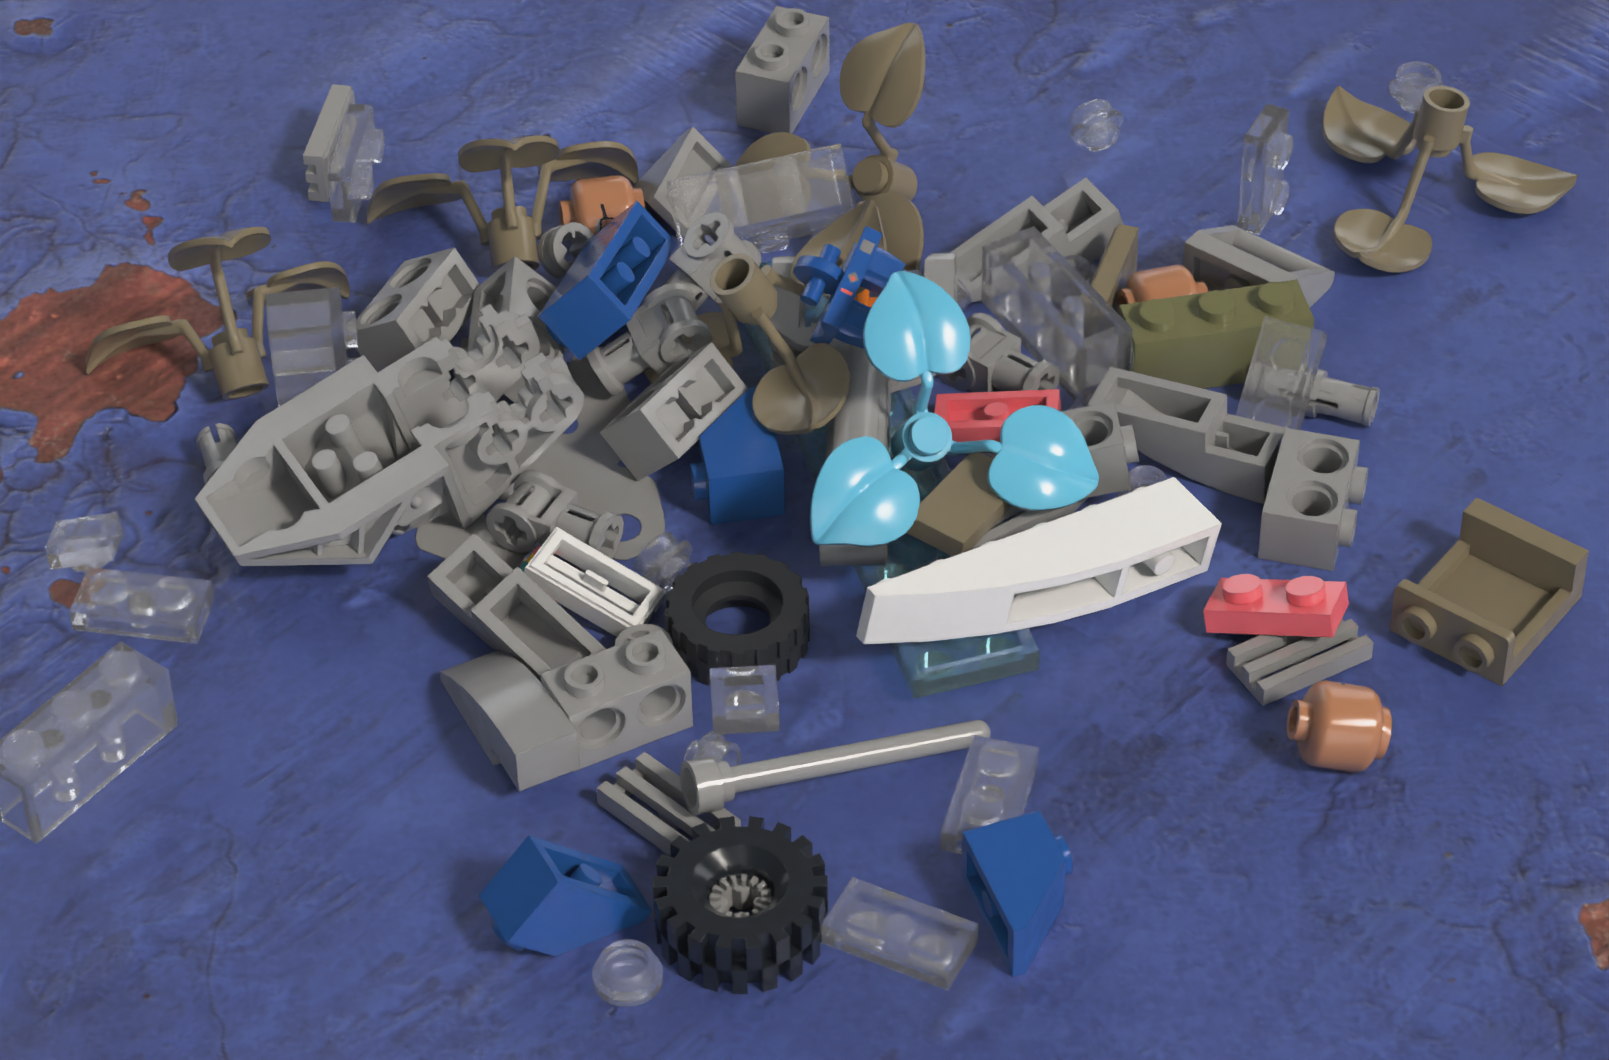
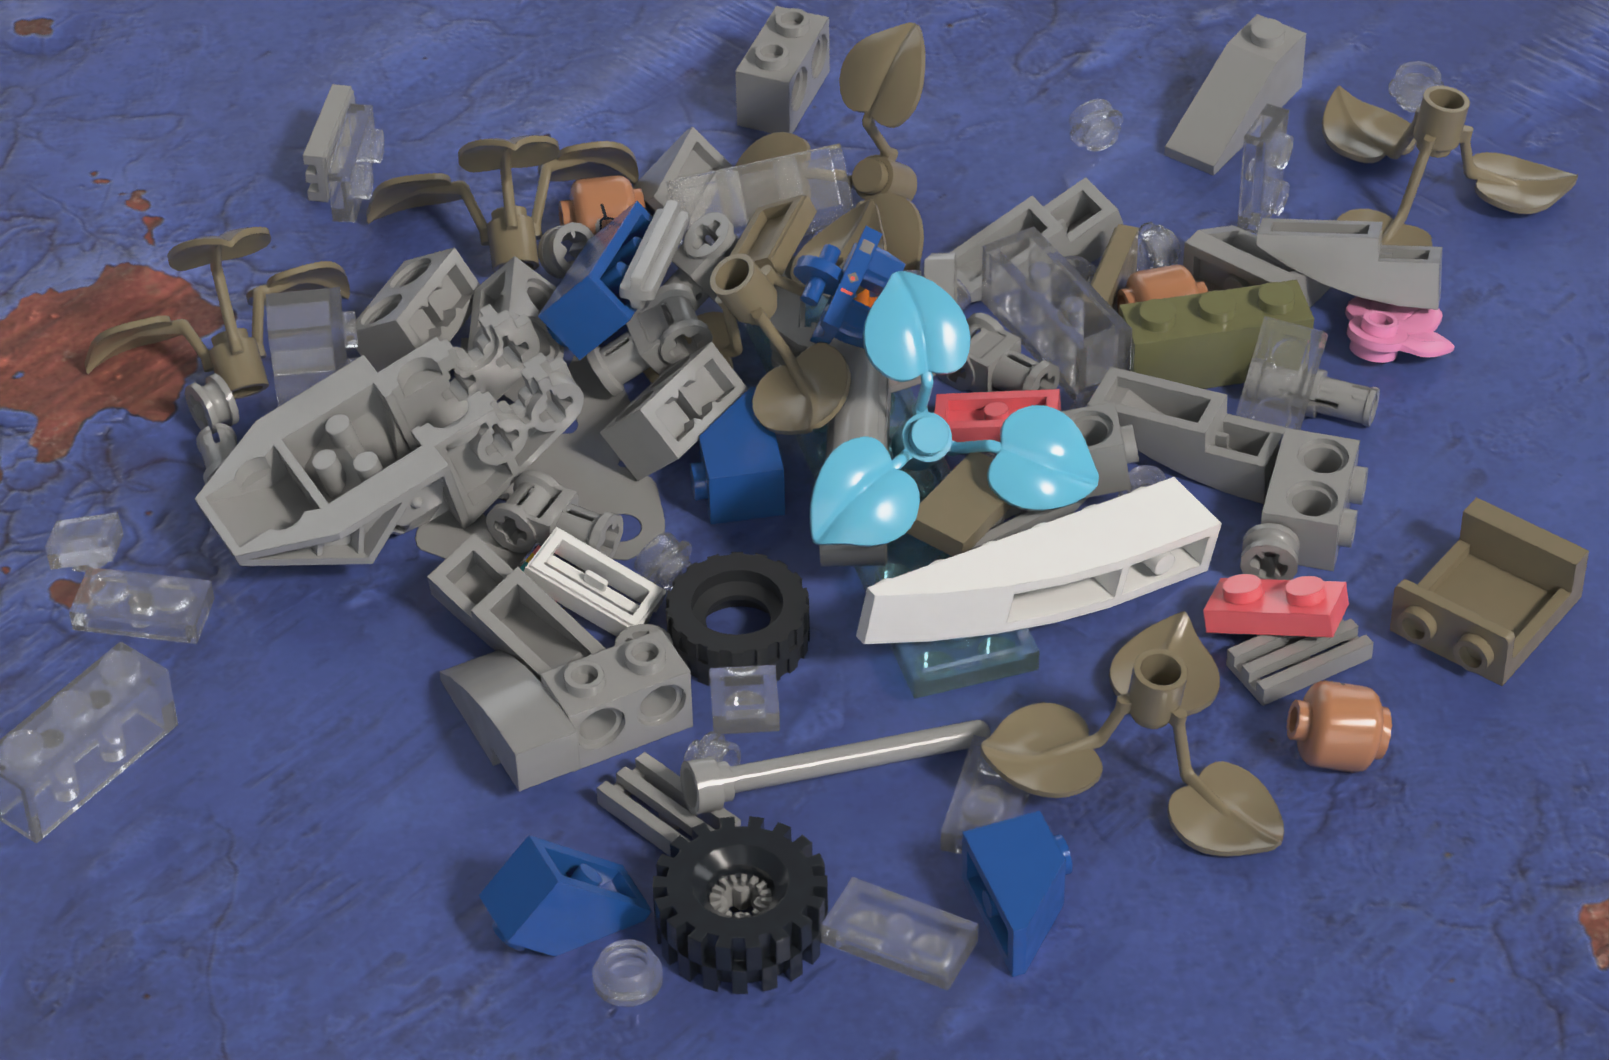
(212, 403): none -> light grey bush
(654, 254): none -> light grey axle
(776, 232): none -> dark tan tile
(1156, 247): none -> clear plate
(1158, 681): none -> dark tan plant
(1254, 69): none -> light grey slope
(1274, 539): none -> light grey bush
(1355, 261): none -> light grey slope
(1383, 329): none -> bright pink plate

